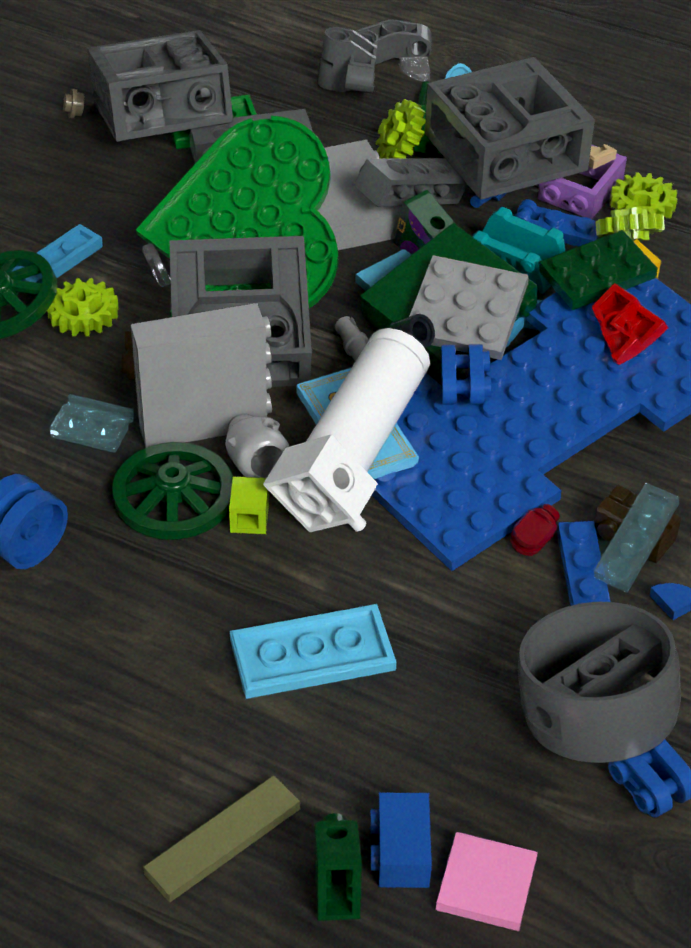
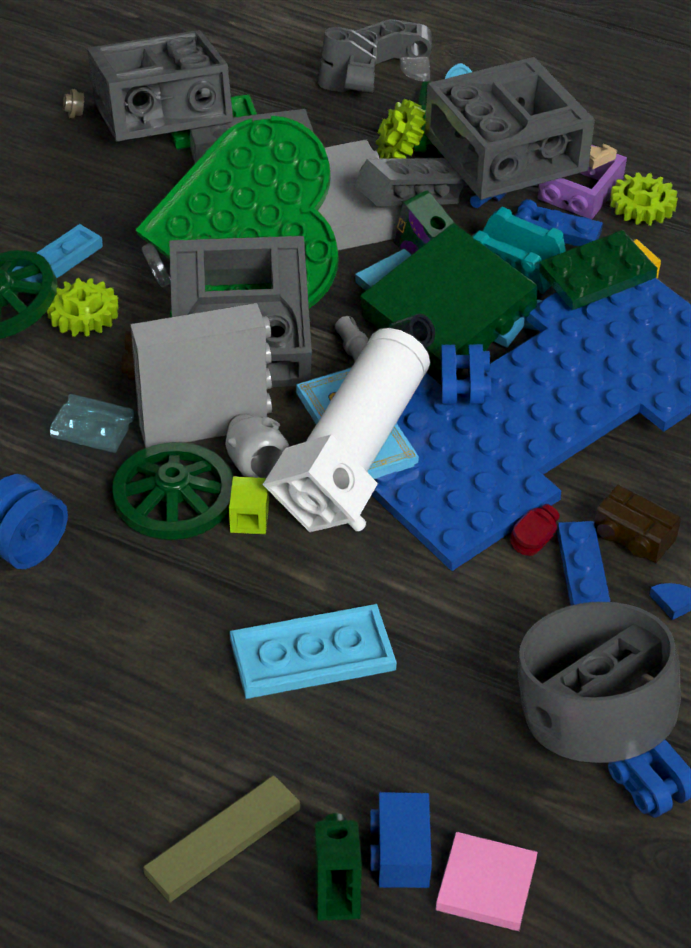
(470, 304): light grey plate -> none
(626, 324): red slope -> none
(633, 221): lime gear -> none
(636, 537): clear light blue plate -> none

